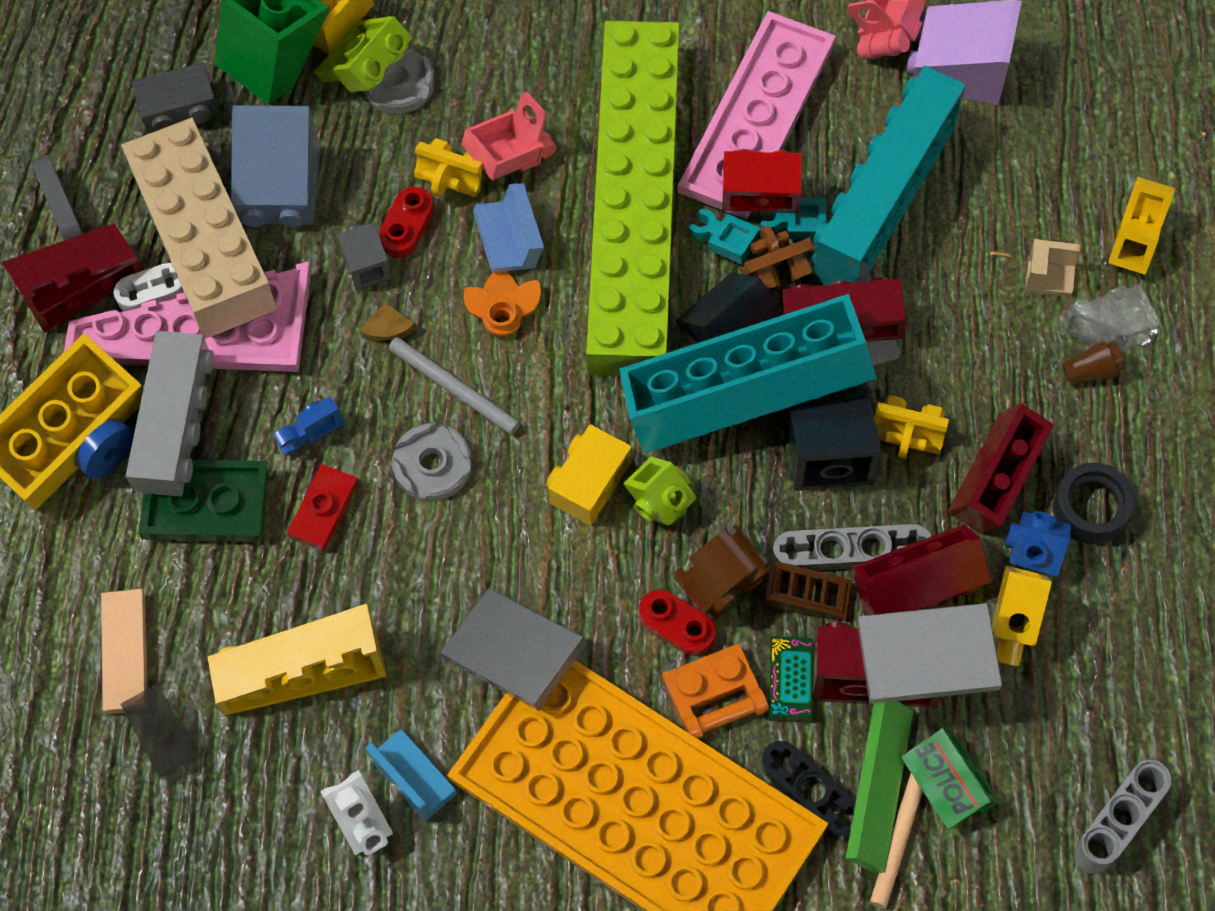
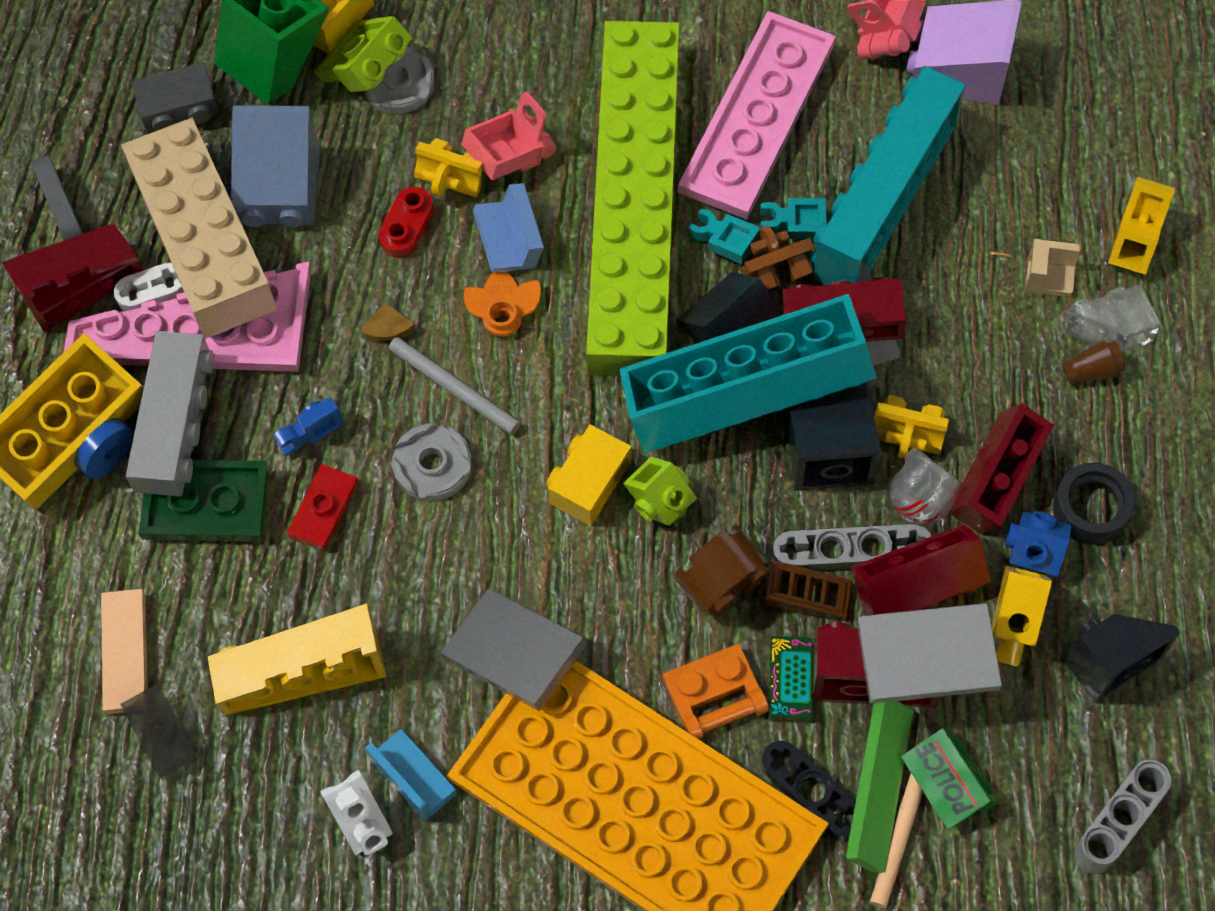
(364, 255): dark grey brick -> none
(674, 623): red plate -> none
(761, 181): red brick -> none
(923, 490): none -> clear helmet
(1117, 651): none -> black slope

